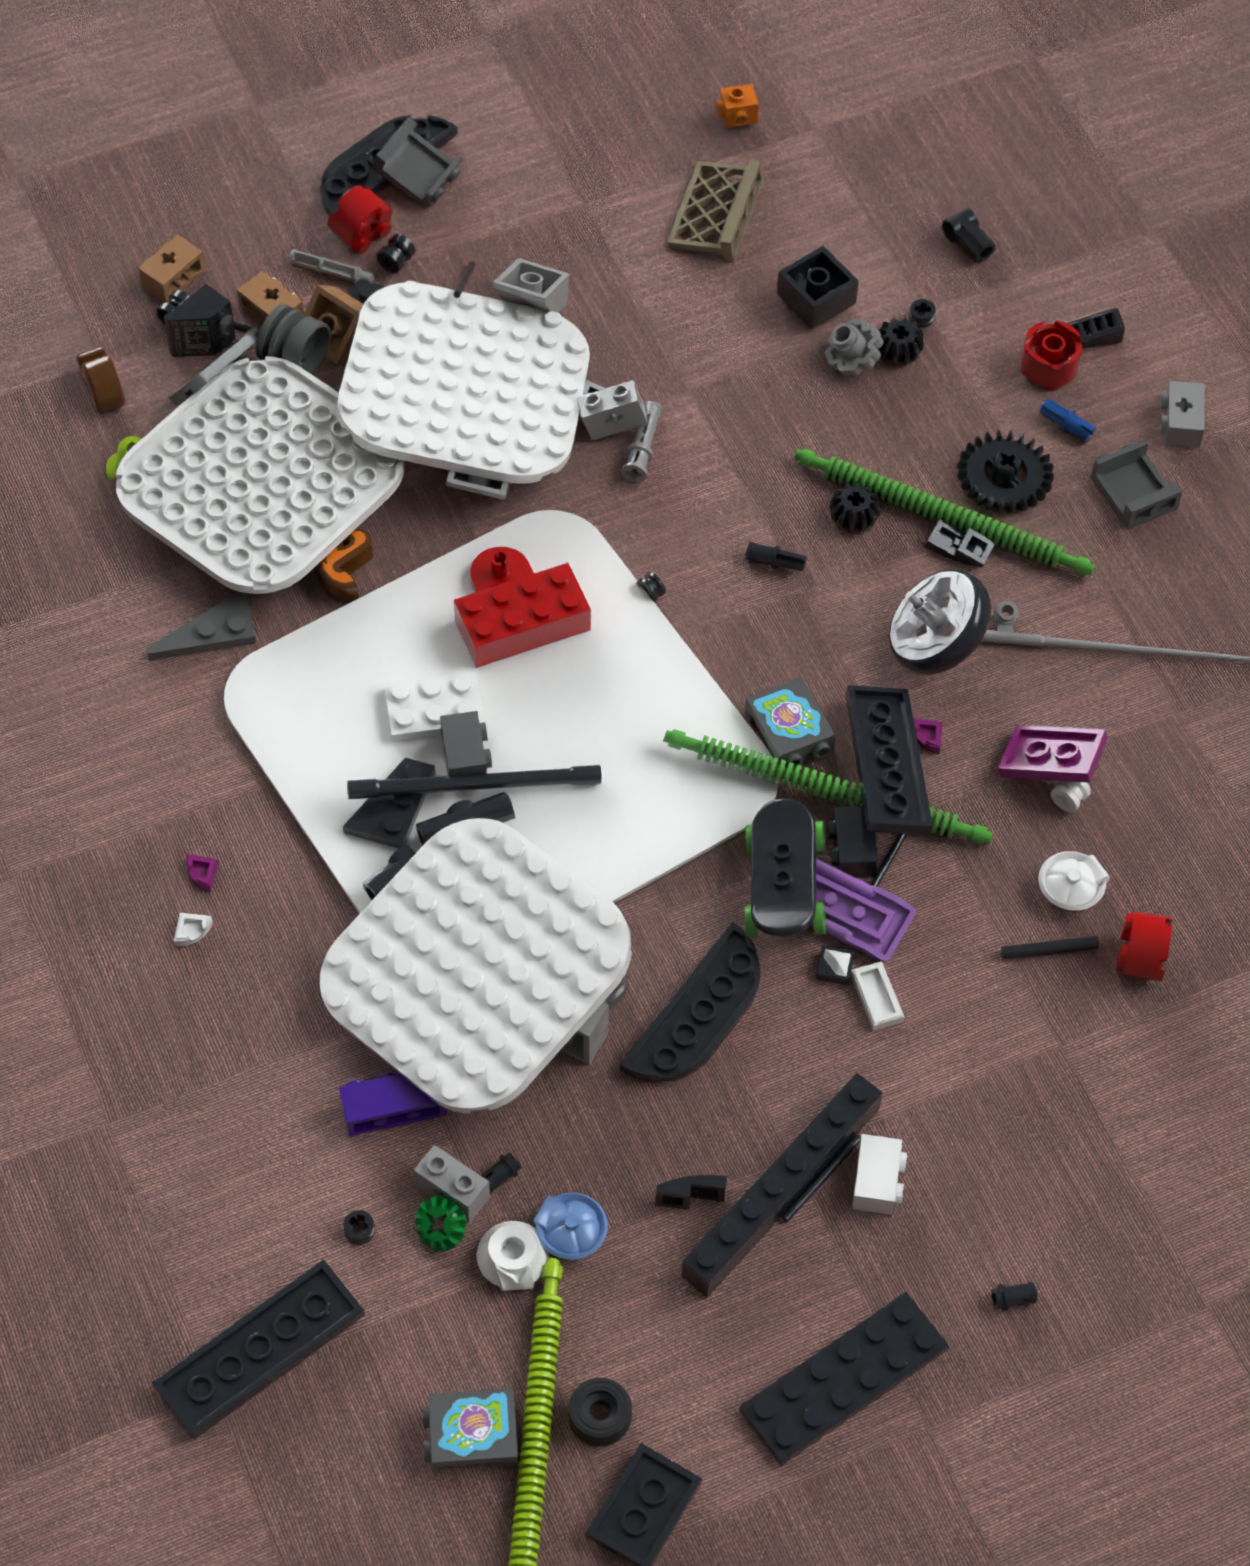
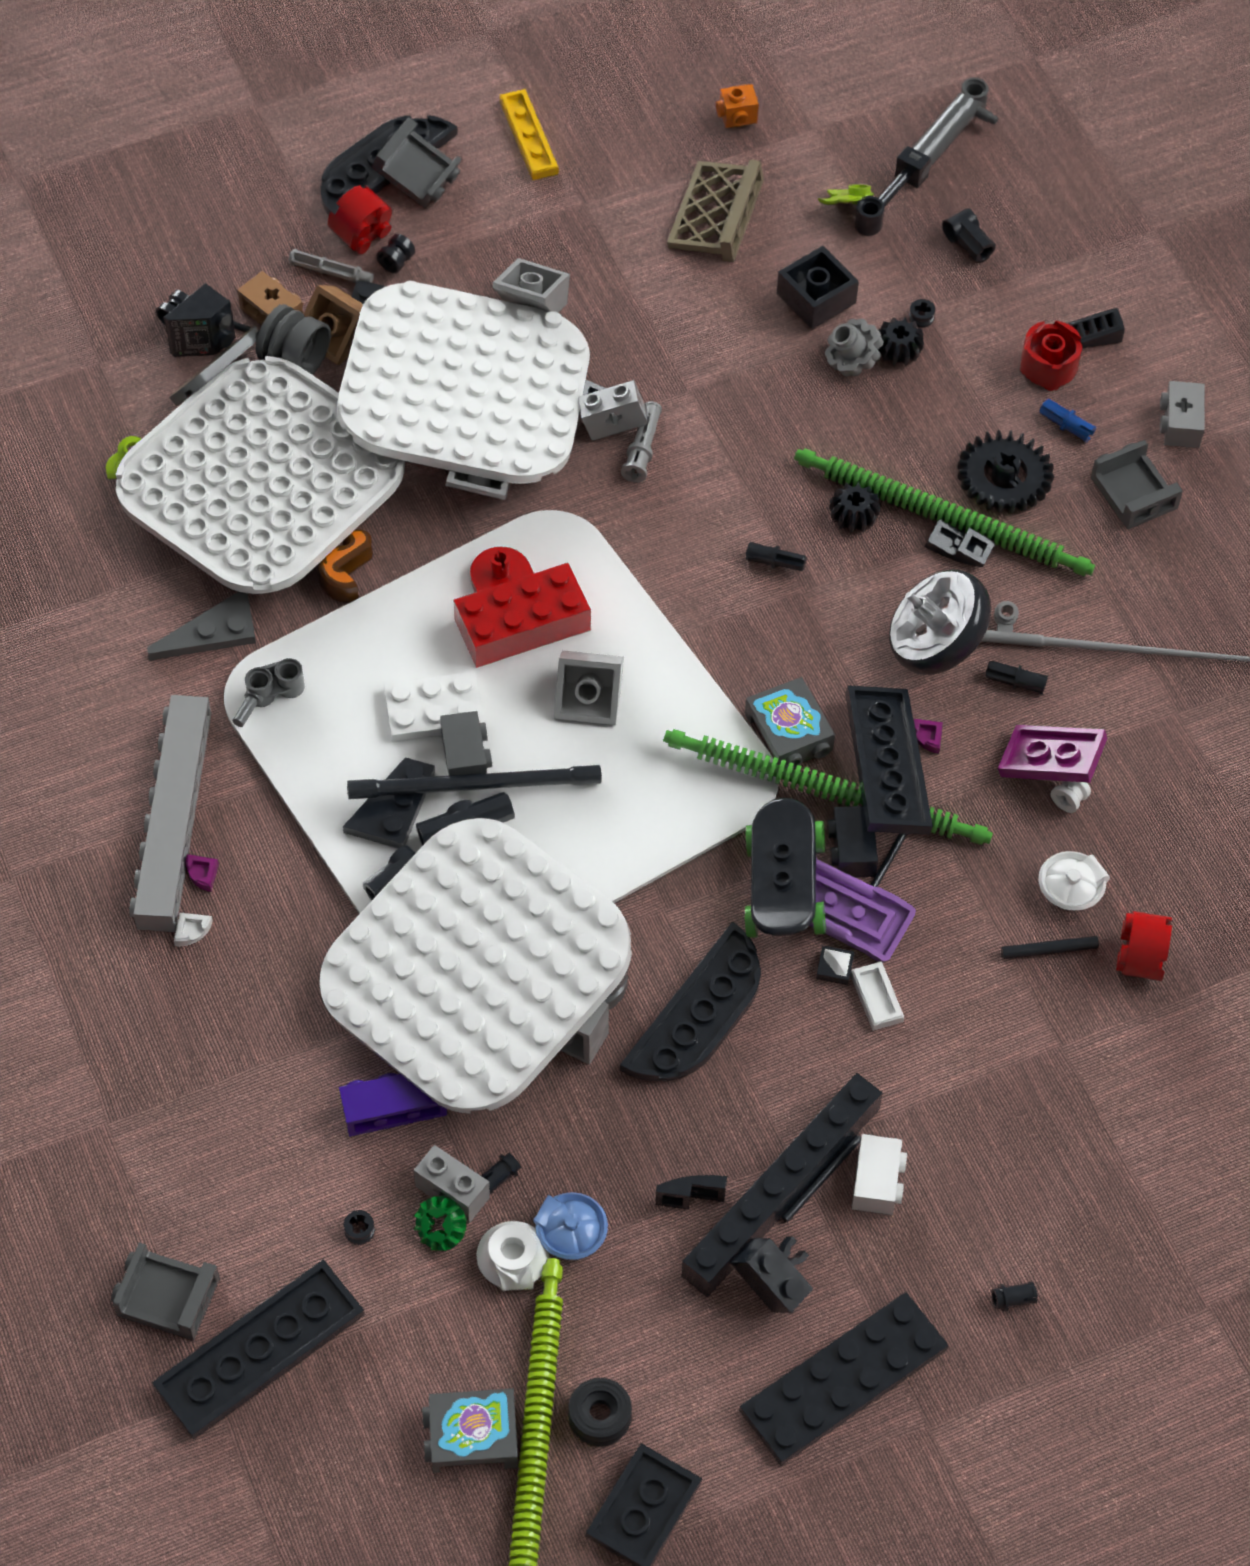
(102, 379): reddish brown animal -> none
(164, 1292): none -> dark grey panel
(171, 268): medium nougat brick -> none
(172, 814): none -> light grey brick
(275, 683): none -> dark grey beam
(461, 285): black axle -> none
(528, 134): none -> yellow tile
(588, 687): none -> light grey slope
(652, 585): black bush -> none
(772, 1273): none -> black brick
(852, 194): none -> lime plate
(916, 161): none -> piece
(1016, 676): none -> black axle

